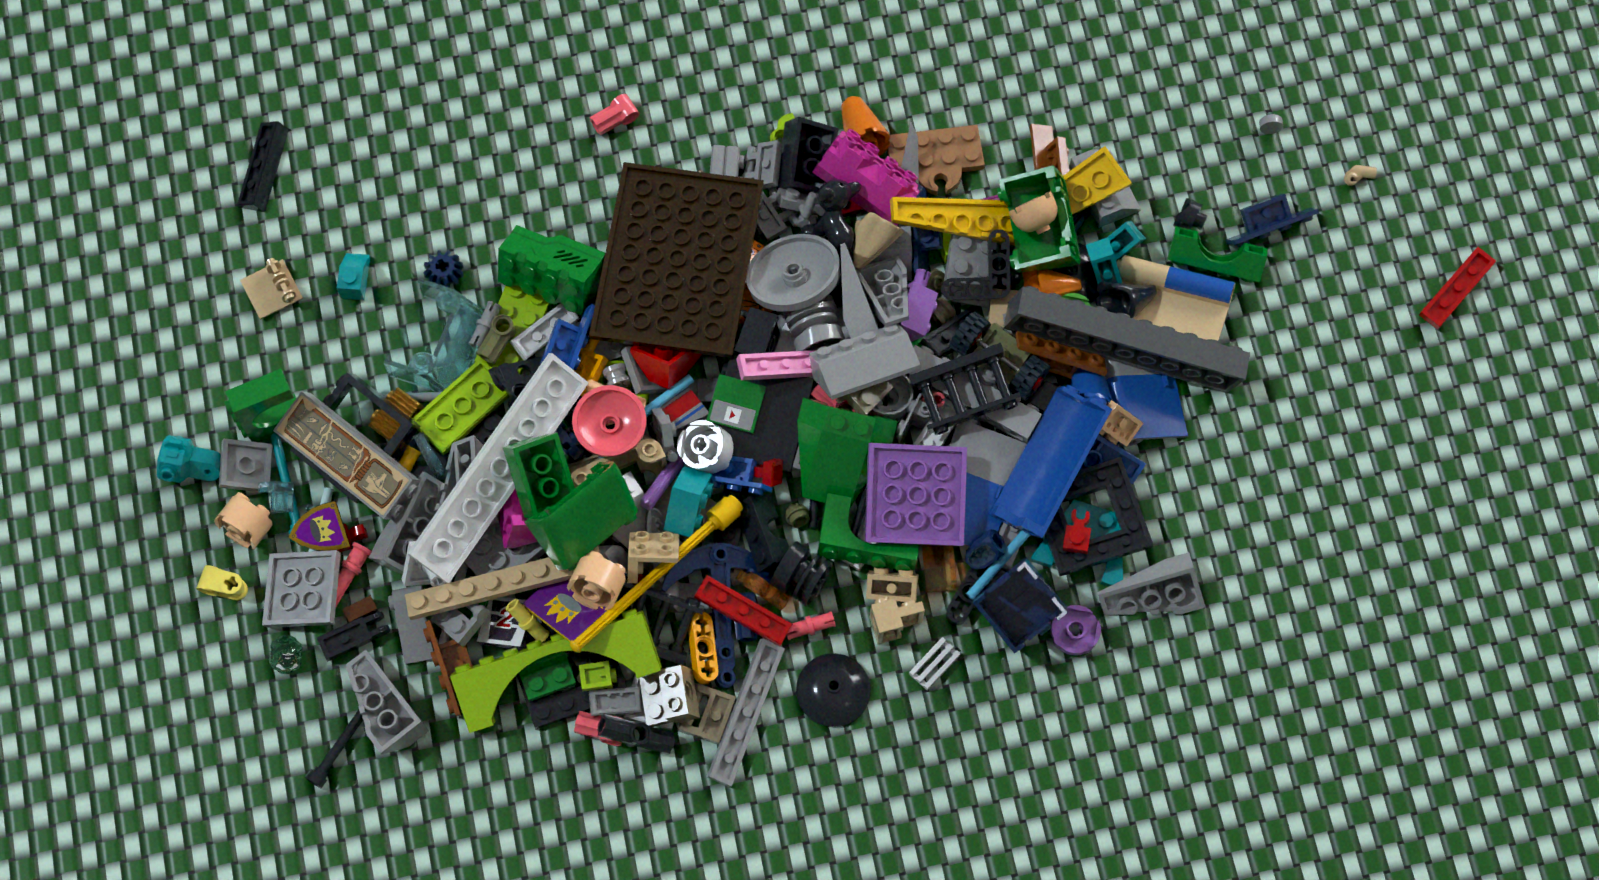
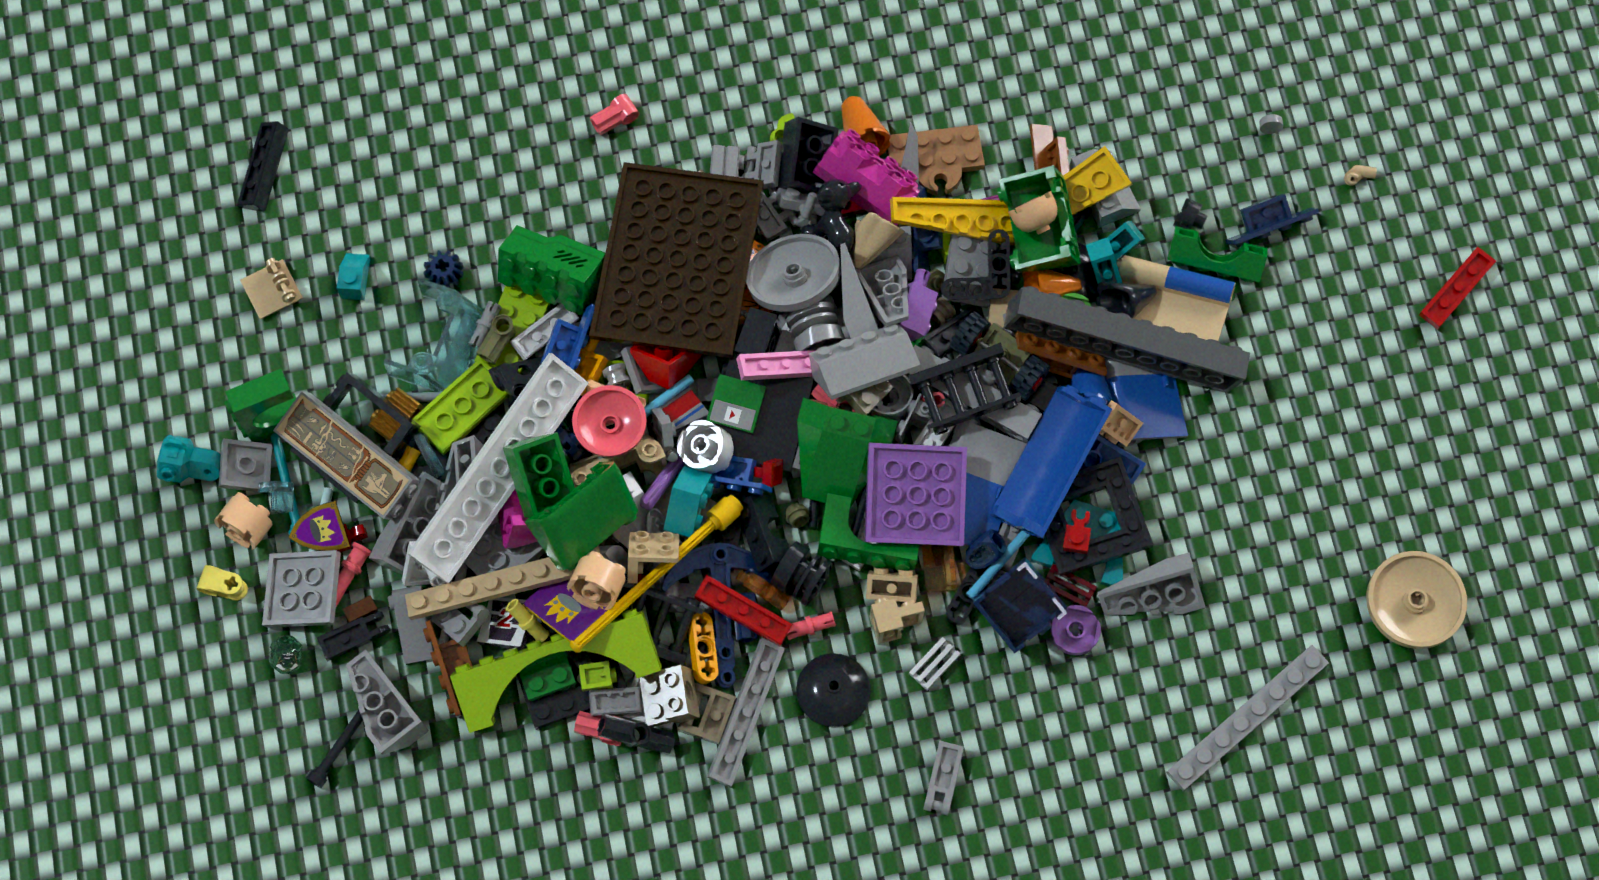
(943, 777): none -> light grey plate
(1075, 579): none -> dark red tile
(1247, 718): none -> light grey plate
(1416, 599): none -> tan dish

